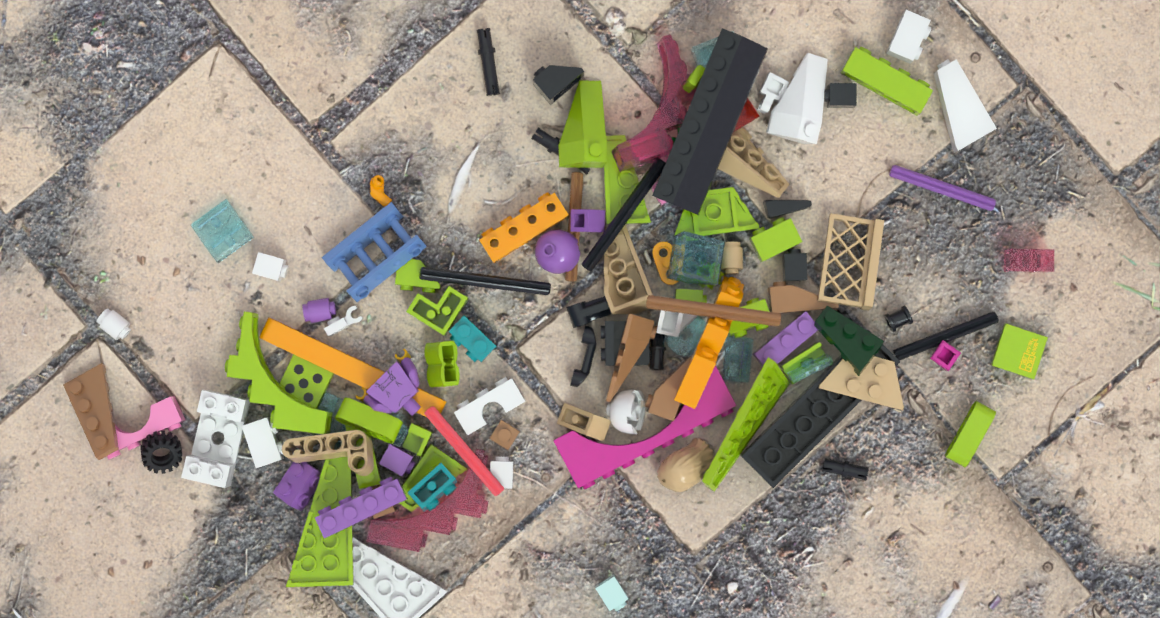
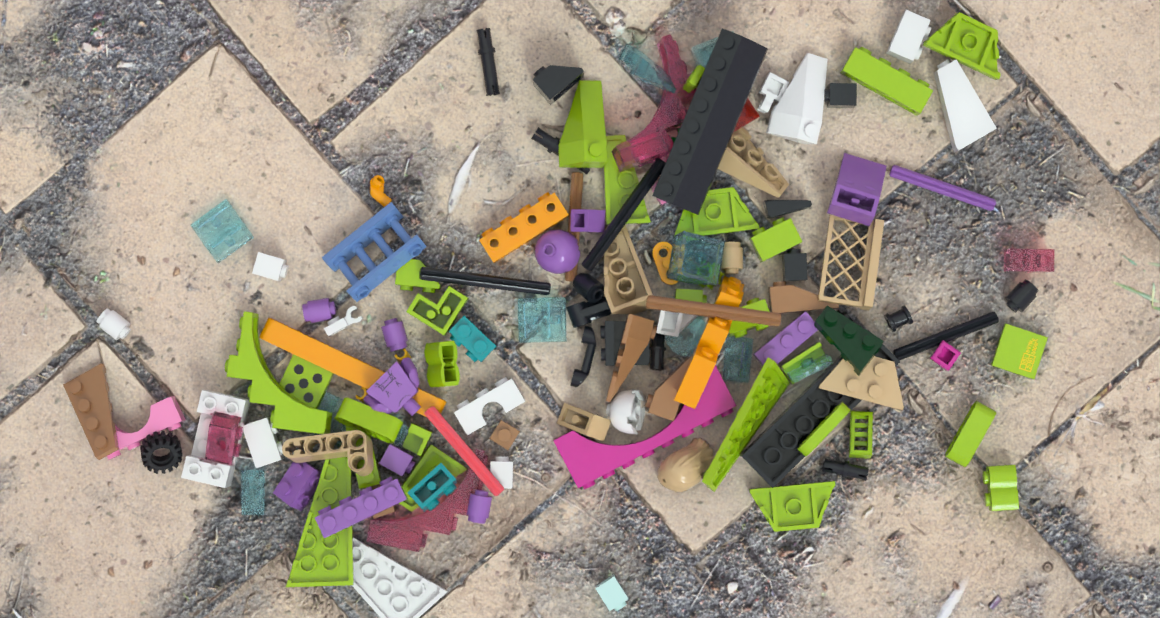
(223, 438): none -> clear pink brick
(253, 492): none -> clear light blue plate
(394, 334): none -> medium lavender brick
(479, 506): none -> medium lavender brick
(542, 319): none -> clear light blue slope
(588, 287): none -> black brick
(646, 69): none -> clear light blue slope
(793, 505): none -> lime wing
(823, 429): none -> lime beam
(857, 189): none -> medium lavender slope
(866, 454): none -> lime slope
(968, 43): none -> lime wing
(1001, 488): none -> lime brick
(1021, 296): none -> black brick

